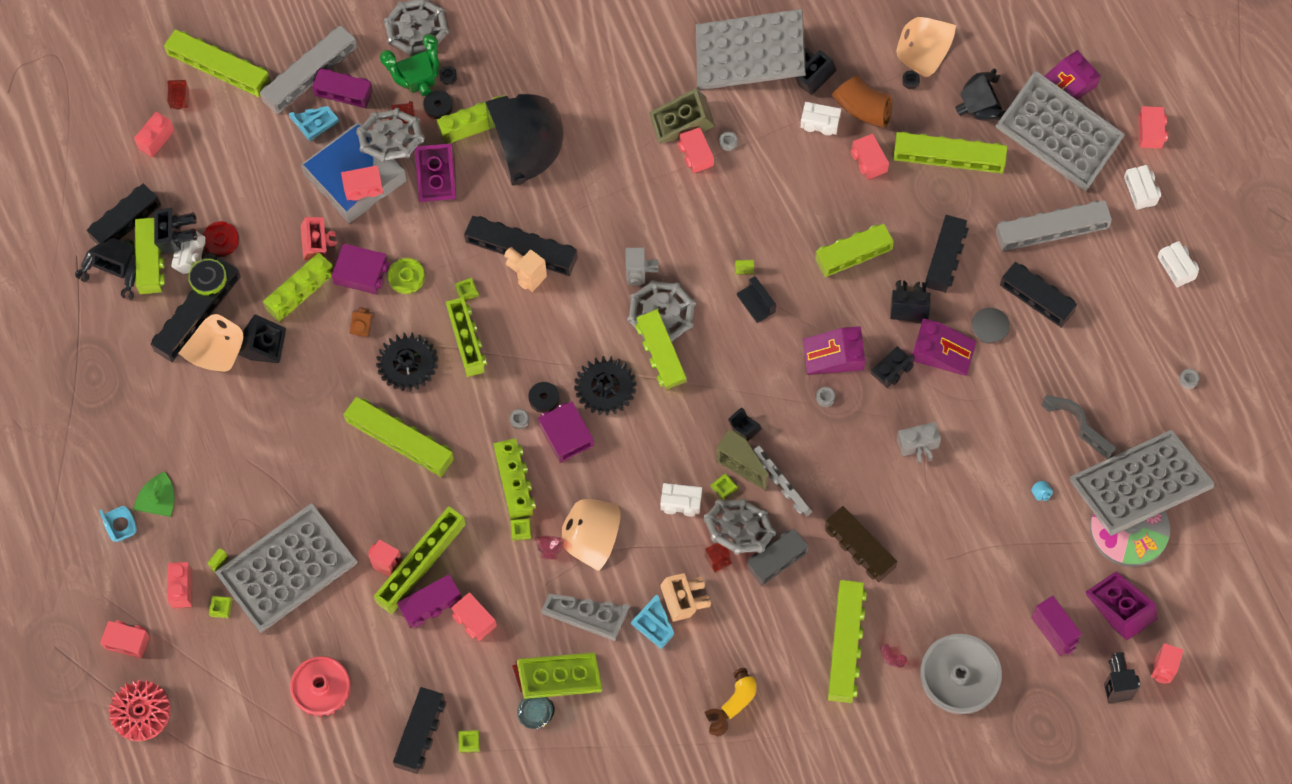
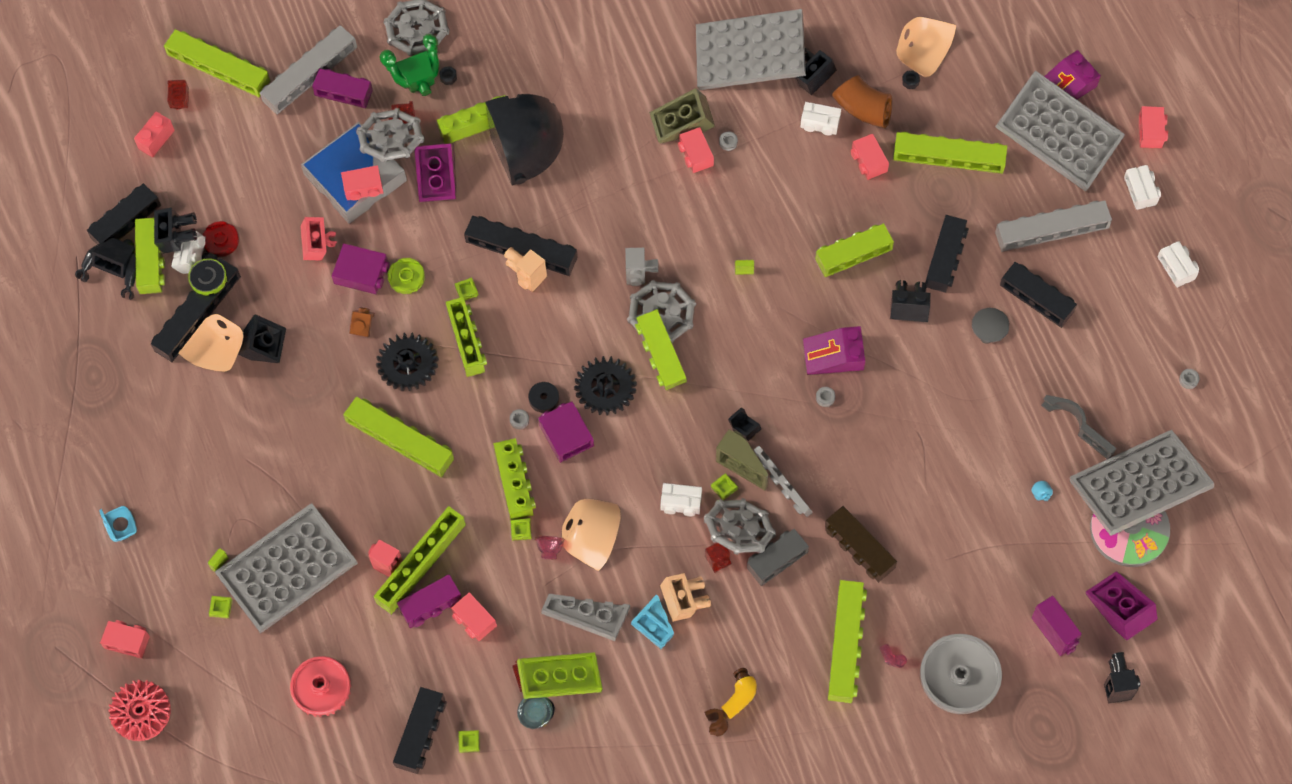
(156, 496): bright green shield -> none
(179, 585): coral brick -> none
(298, 287): lime brick -> none
(314, 121): medium azure wing -> none
(434, 98): black piece -> none
(757, 300): black panel -> none
(892, 367): black bracket -> none
(919, 440): light grey brick -> none
(943, 348): magenta slope -> none
(981, 98): black torso -> none
(1166, 663): coral brick -> none

